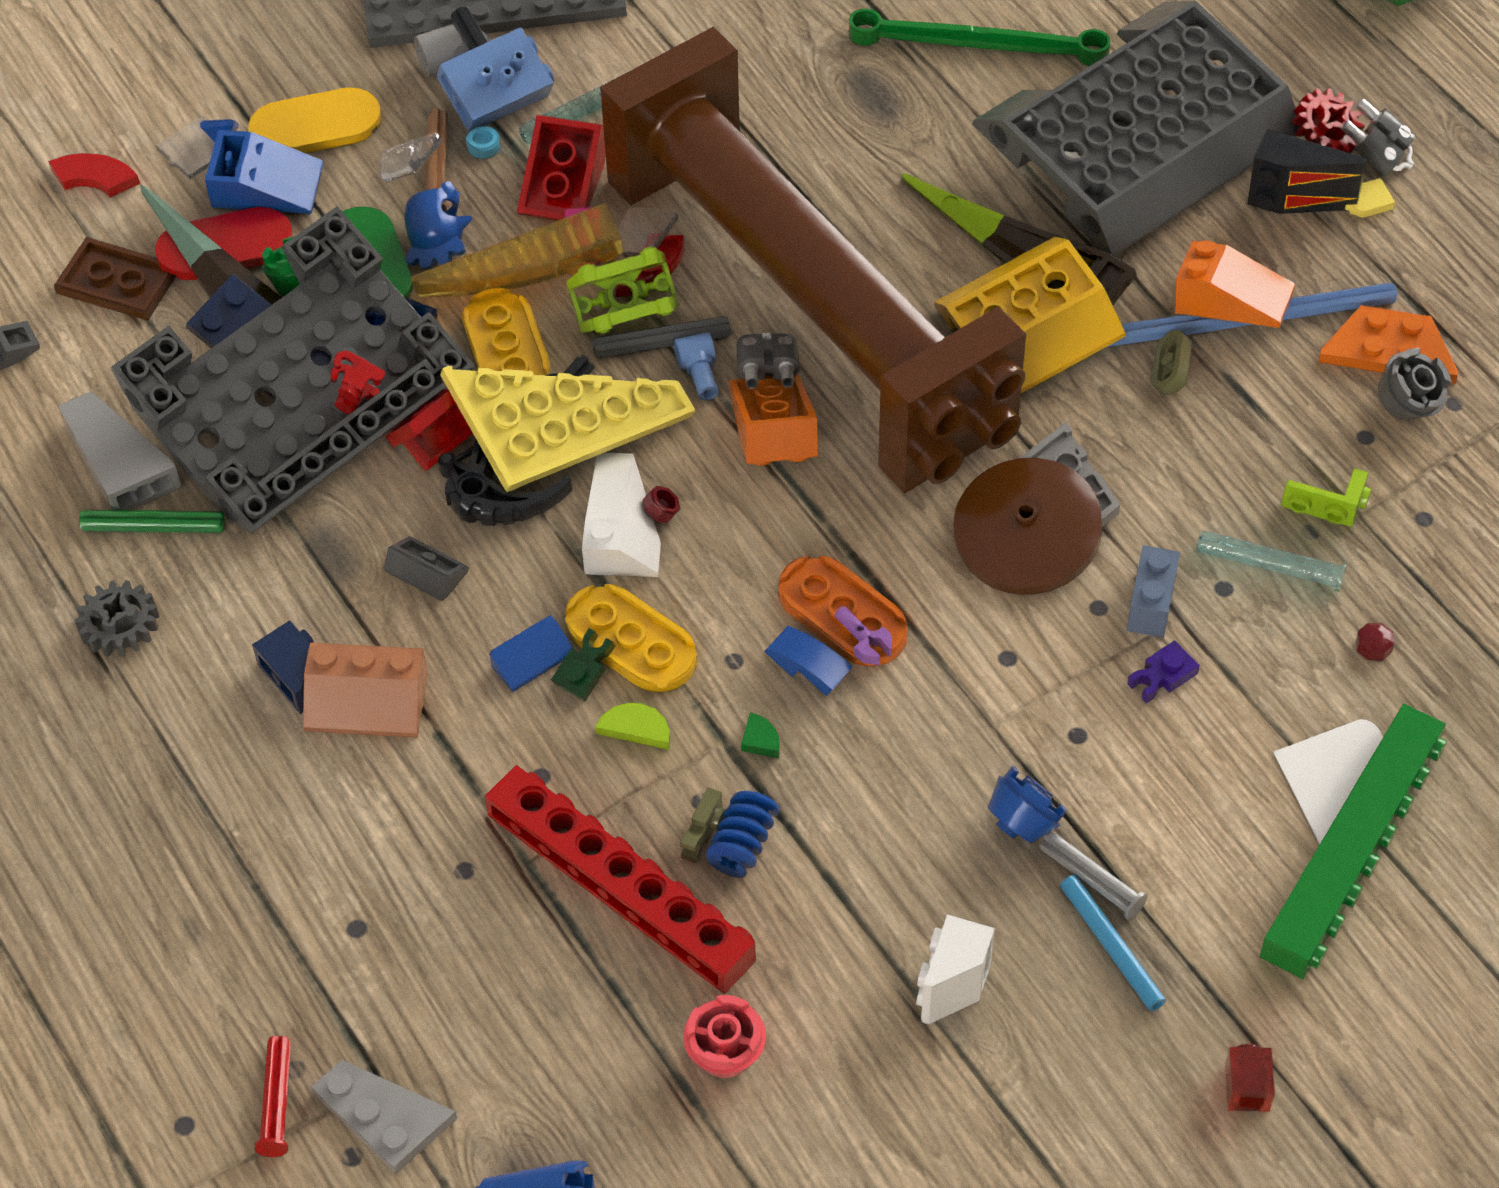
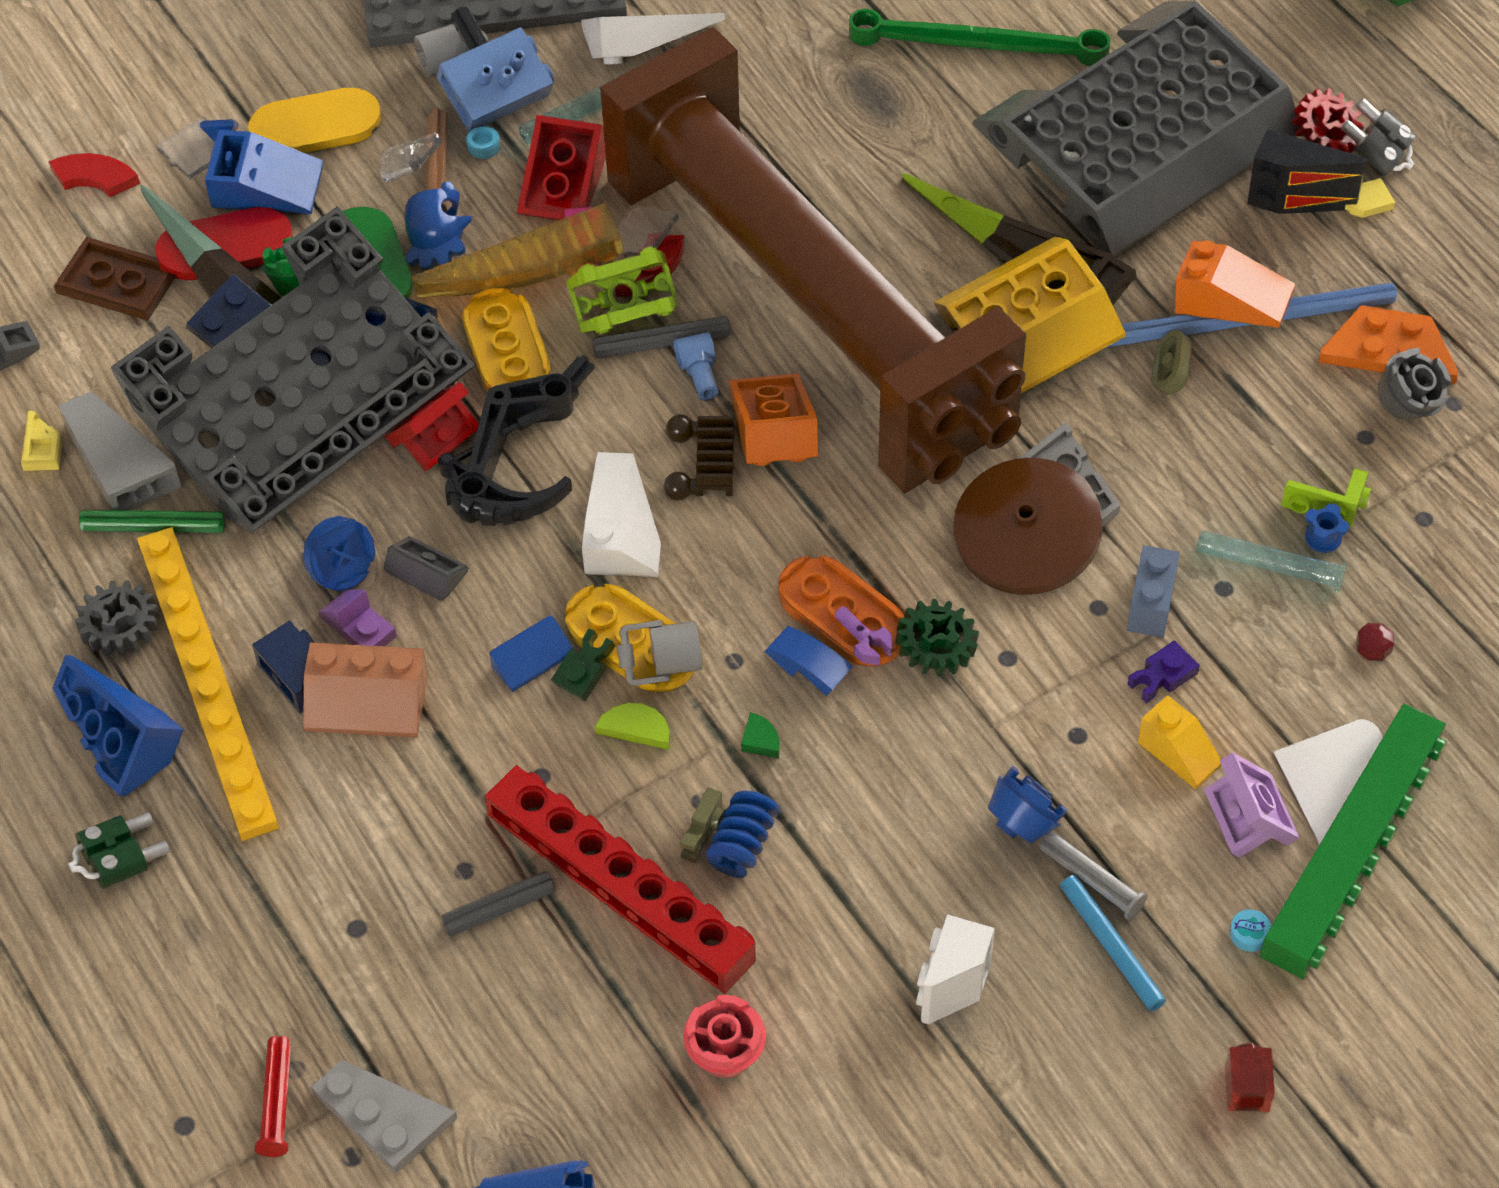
(41, 445): none -> light yellow tile
(113, 851): none -> dark green piece
(120, 728): none -> blue wedge
(208, 685): none -> yellow plate
(339, 553): none -> blue tile
(354, 384): red piece -> none
(356, 620): none -> medium lavender slope
(498, 903): none -> dark grey axle
(553, 422): light yellow wing -> none
(631, 35): none -> white wedge
(661, 504): dark red tile -> none
(673, 650): none -> light grey piece
(713, 453): none -> dark brown gear
(762, 356): dark grey piece -> none
(938, 637): none -> dark green gear
(1179, 742): none -> yellow slope
(1249, 807): none -> lavender bracket
(1249, 930): none -> medium azure tile
(1325, 528): none -> blue brick

